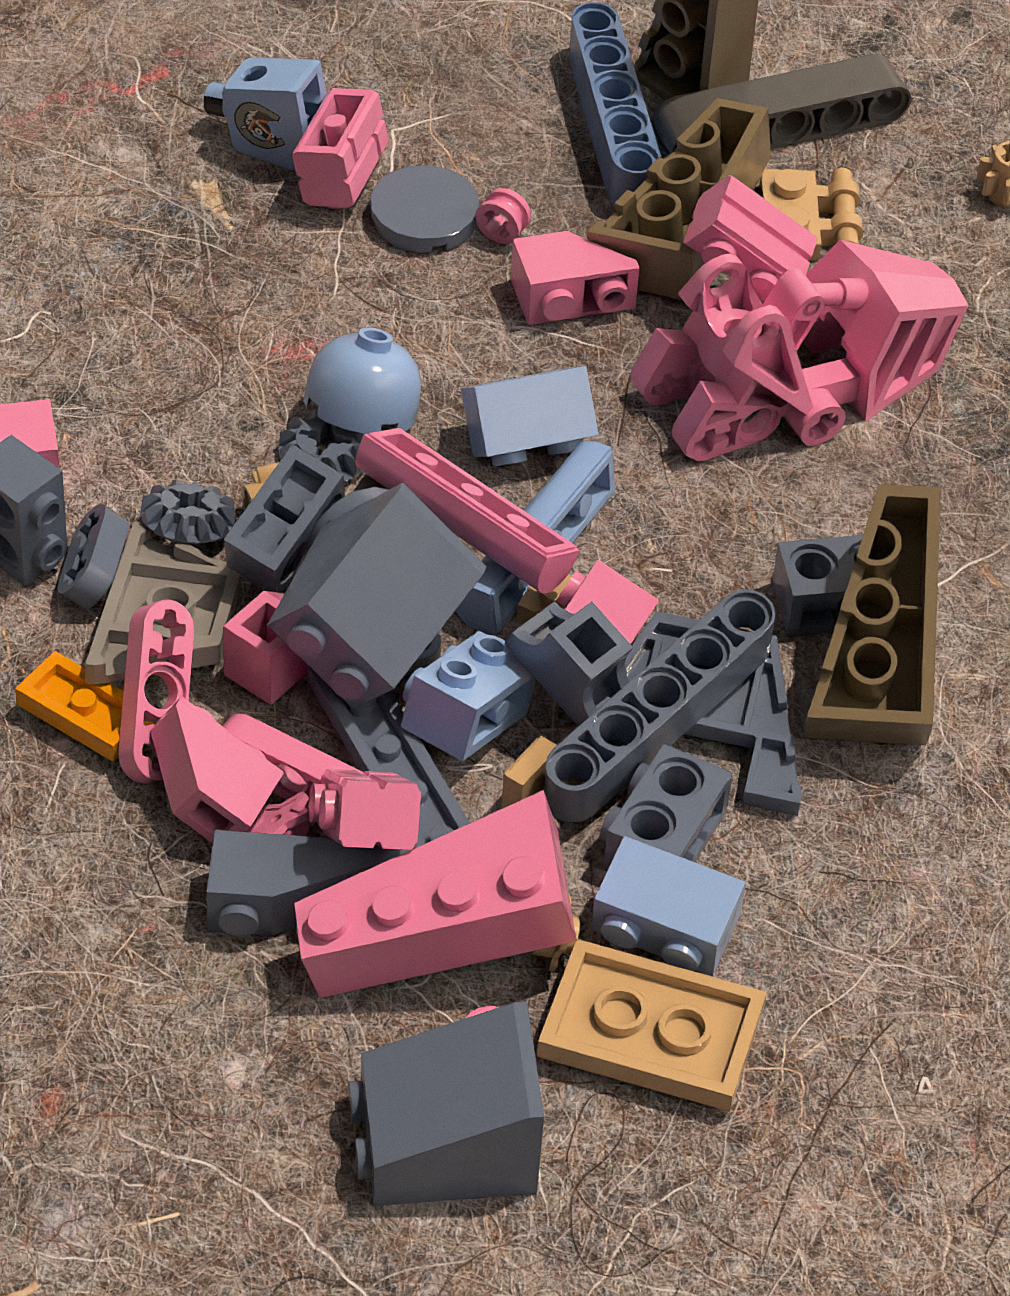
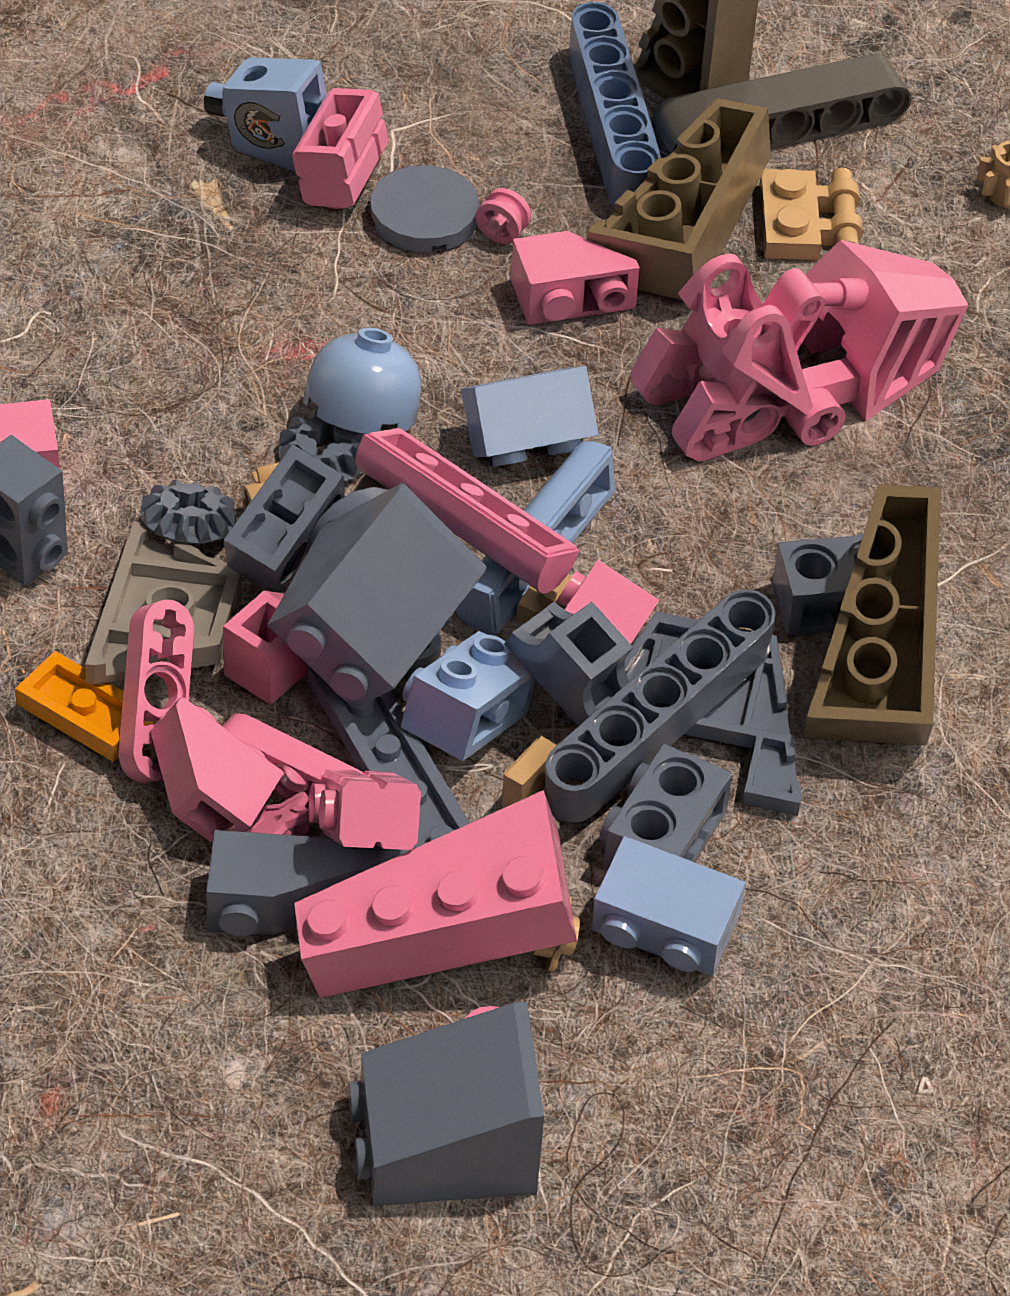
(93, 556): sand blue beam -> none
(652, 1024): tan plate -> none
(742, 223): bright pink brick -> none

